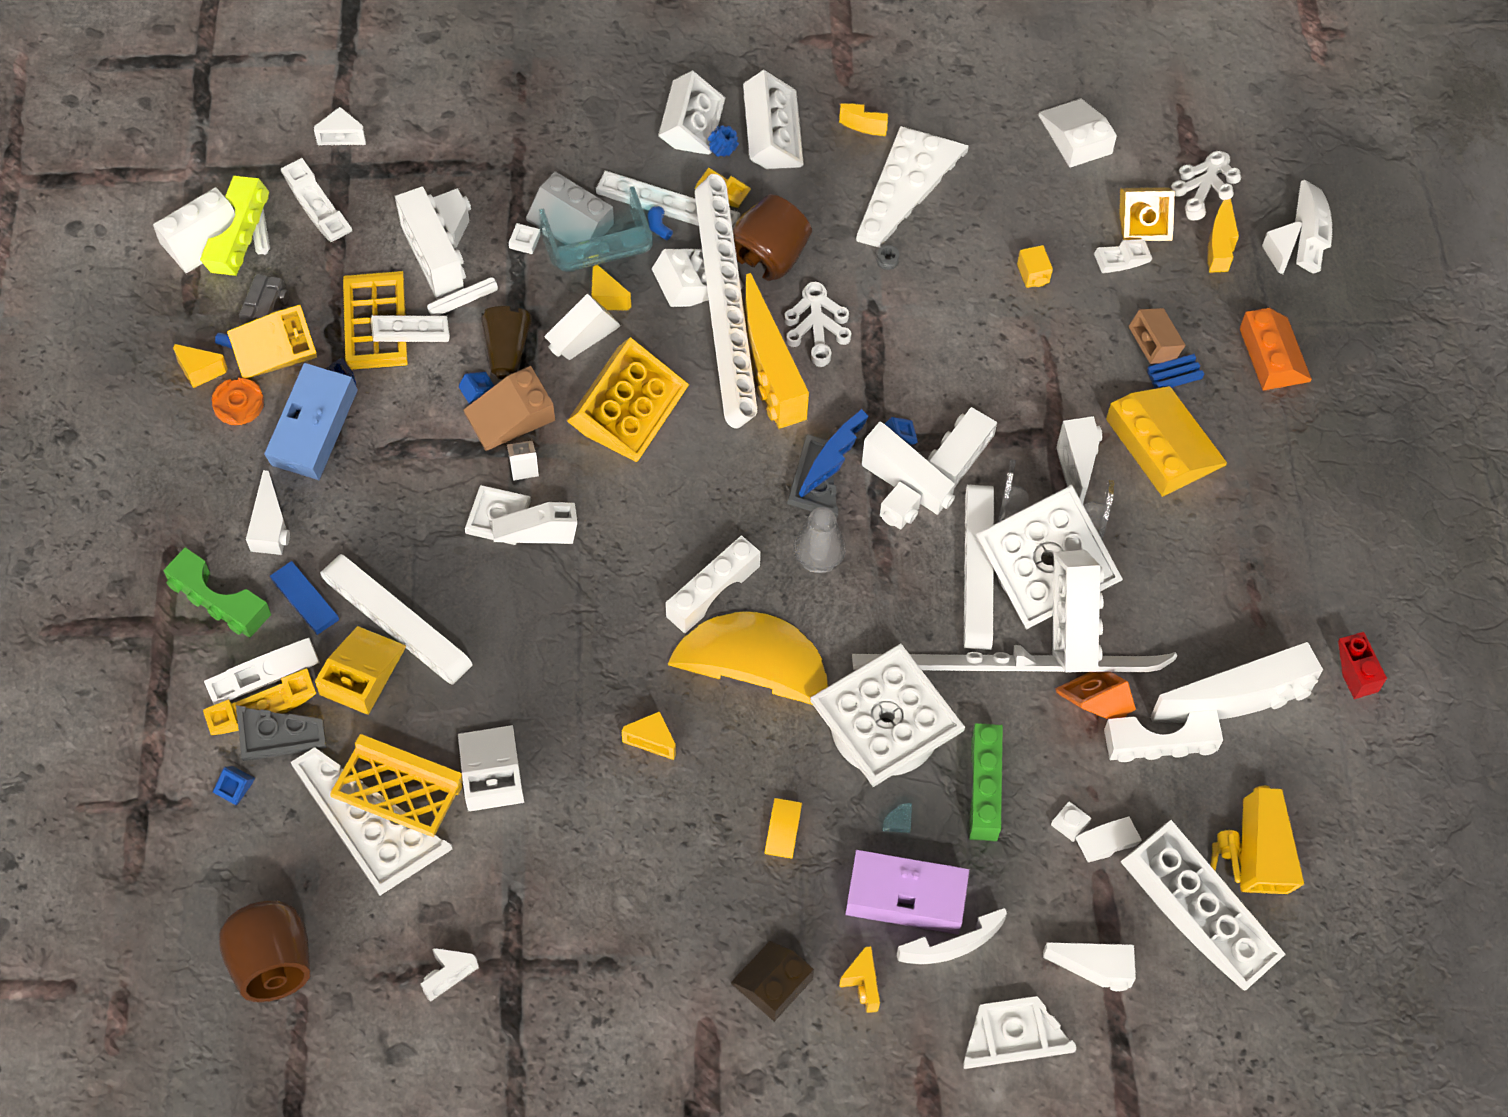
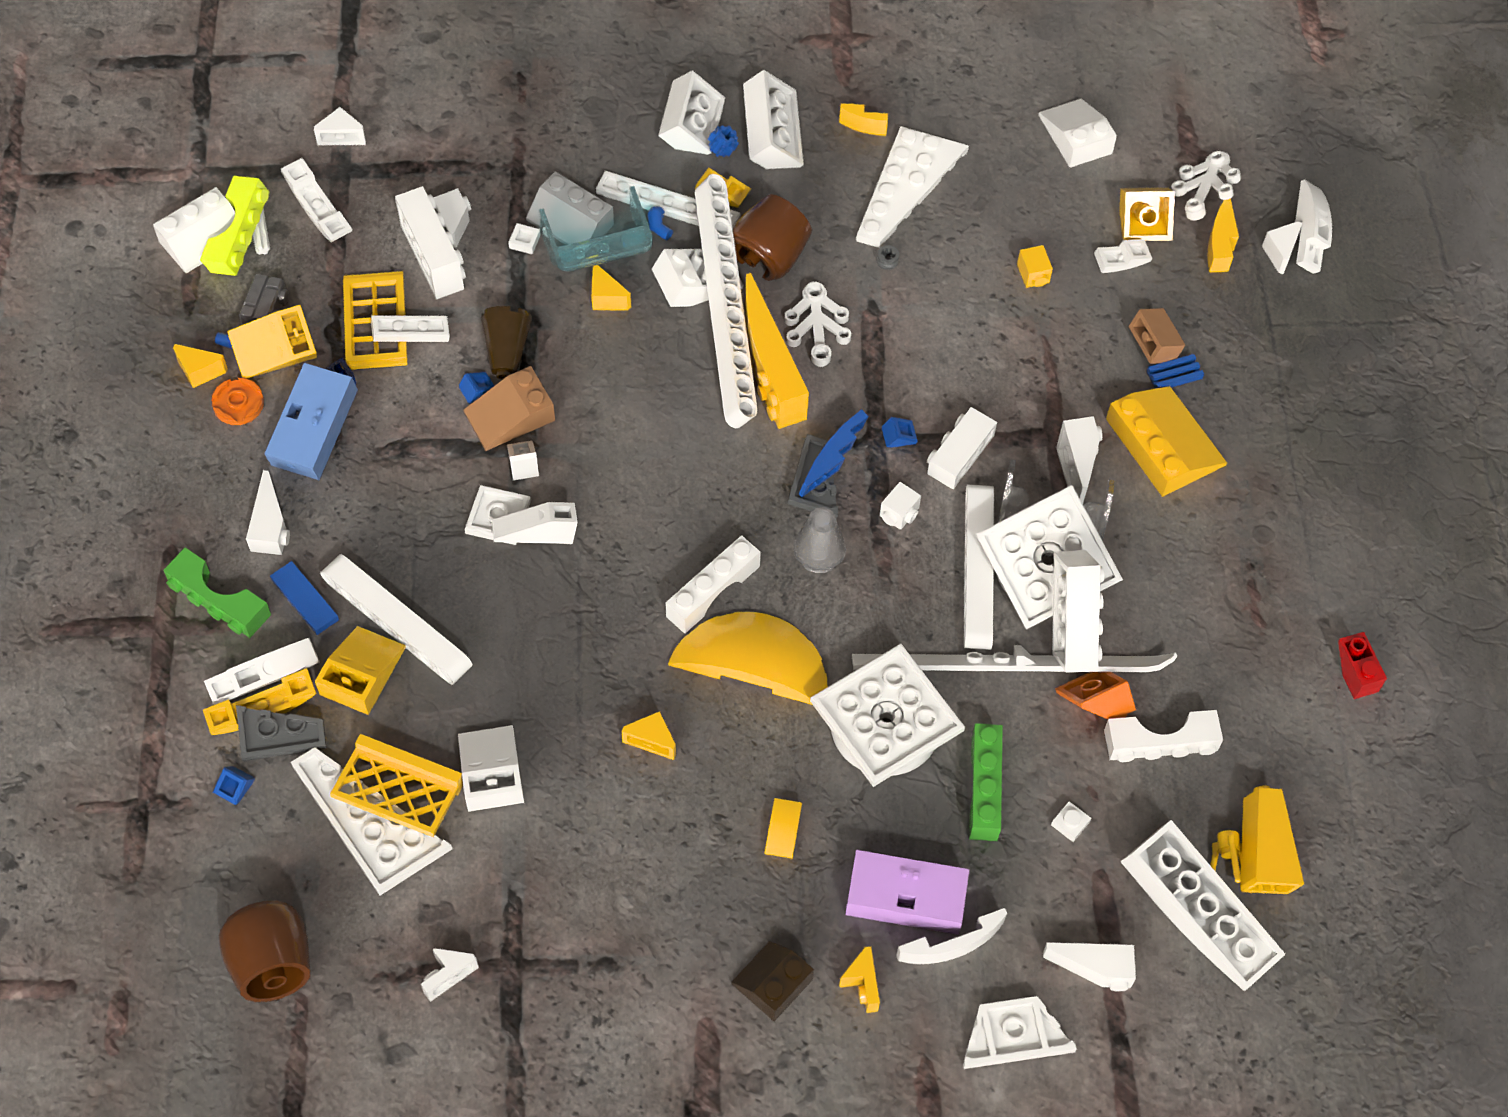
(462, 297): white axle -> none
(581, 328): white slope -> none
(628, 401): yellow slope -> none
(898, 462): white slope -> none
(899, 819): clear light blue tile -> none
(1108, 838): white slope -> none
(1245, 688): white slope -> none
(1273, 349): orange slope -> none

